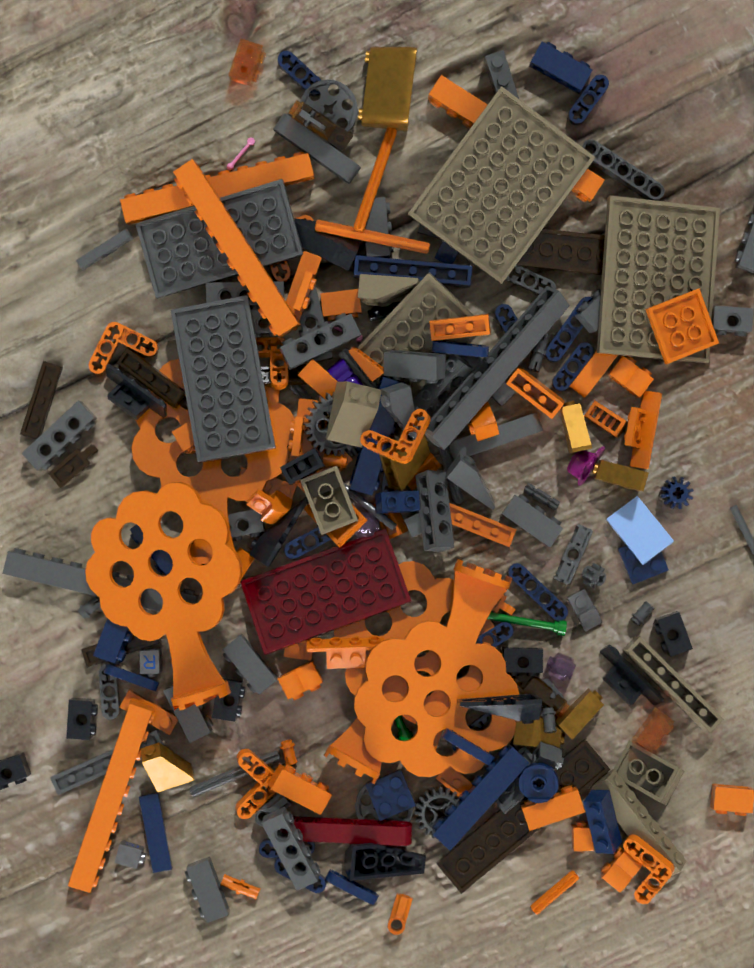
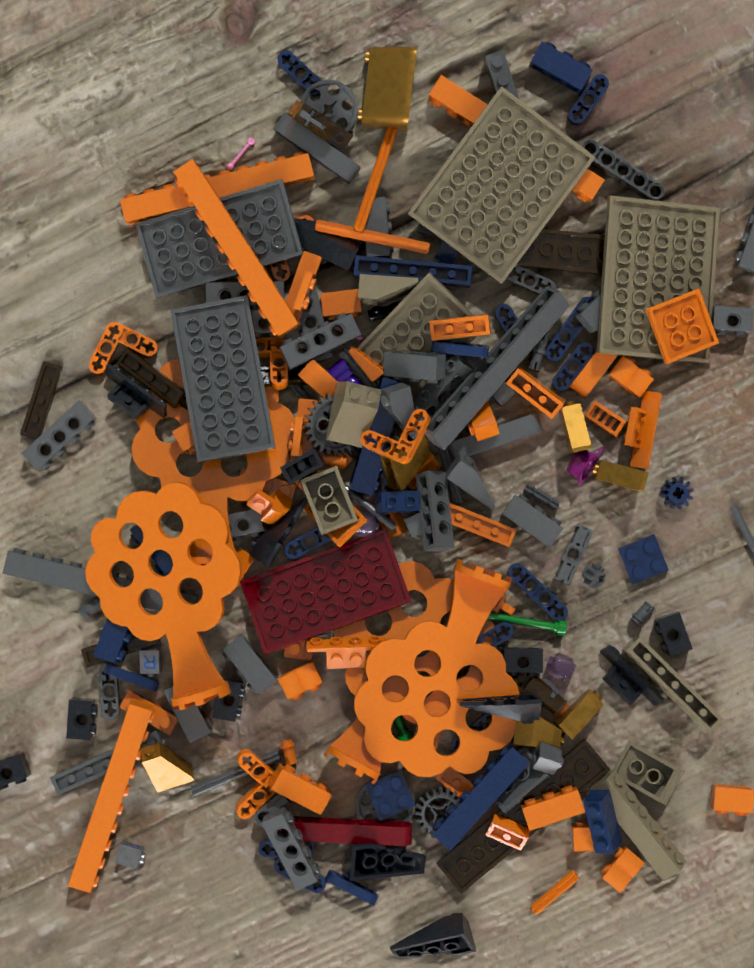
(72, 465): dark brown plate -> none
(104, 249): dark grey piece -> none
(155, 832): dark blue tile -> none
(207, 890): dark grey brick -> none
(240, 886): orange pin -> none
(246, 62): clear orange brick -> none
(400, 912): orange piece -> none
(445, 935): none -> black wedge
(468, 746): dark blue beam -> none
(508, 832): none -> orange slope
(546, 774): dark blue plate -> none
(549, 720): dark grey pin -> none
(584, 610): flat silver slope -> none
(640, 530): light blue tile -> none
(653, 730): clear orange brick -> none
(654, 866): orange beam -> none

